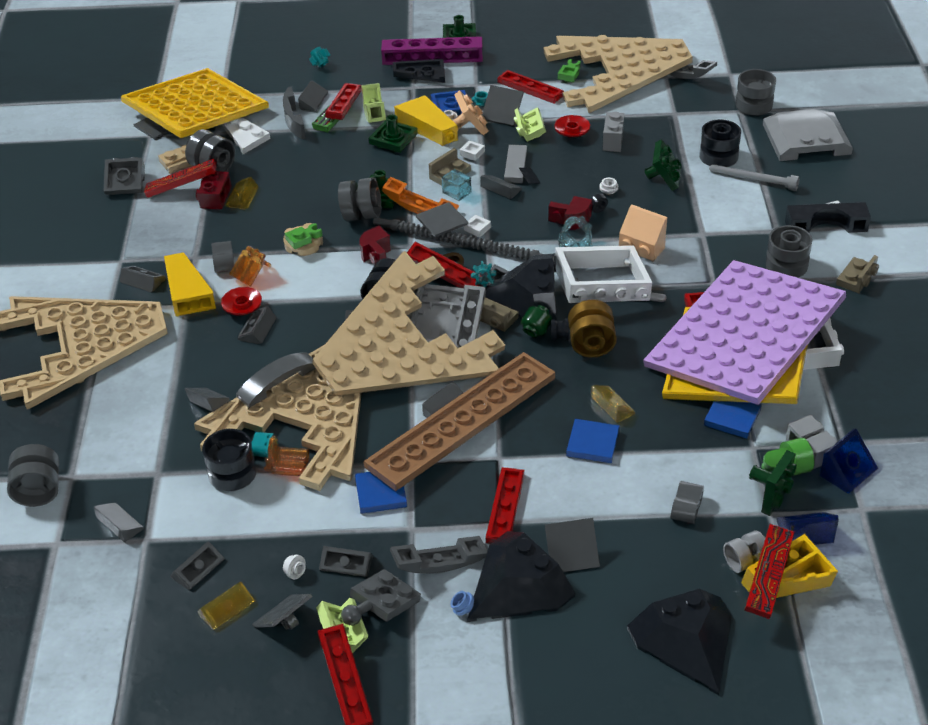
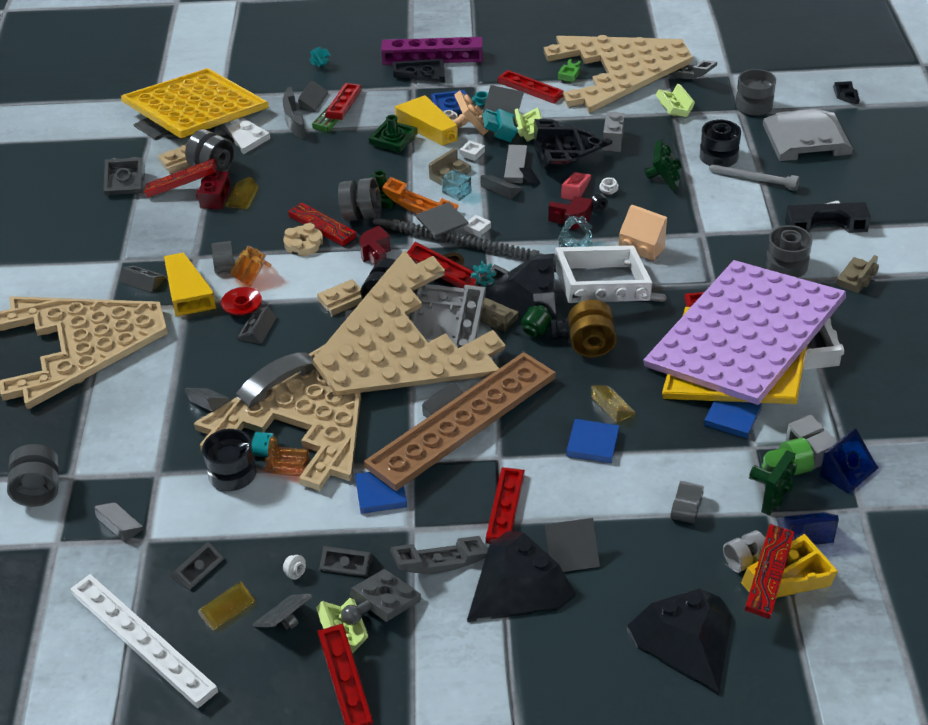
(144, 641): none -> white plate
(300, 237): bright green plate -> none
(329, 227): none -> red tile
(340, 297): none -> tan plate
(373, 103): yellowish green brick -> none
(459, 28): dark green plate -> none
(462, 603): medium blue plate -> none
(500, 123): none -> teal piece
(562, 145): none -> black wedge
(572, 125): red dish -> none
(575, 185): none -> coral slope
(676, 102): none -> yellowish green bracket
(846, 92): none -> black slope

